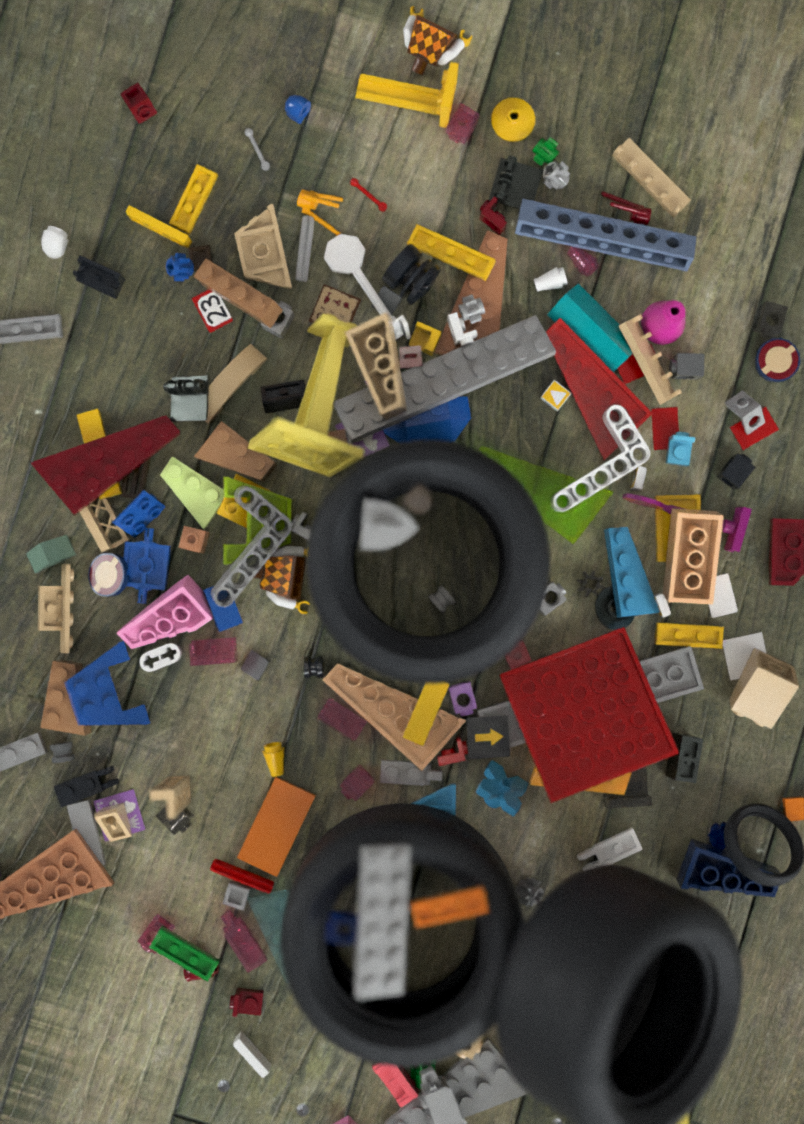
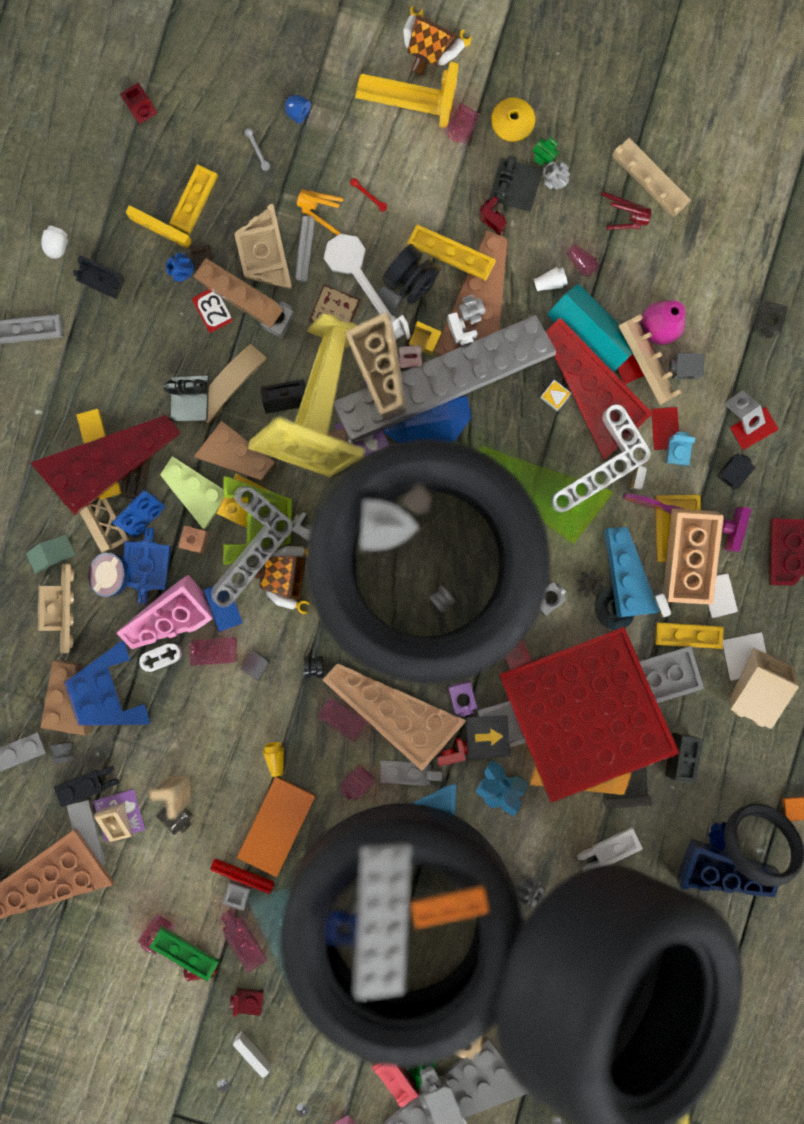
(425, 712): yellow tile -> none
(605, 235): sand blue brick -> none
(777, 360): tile -> none

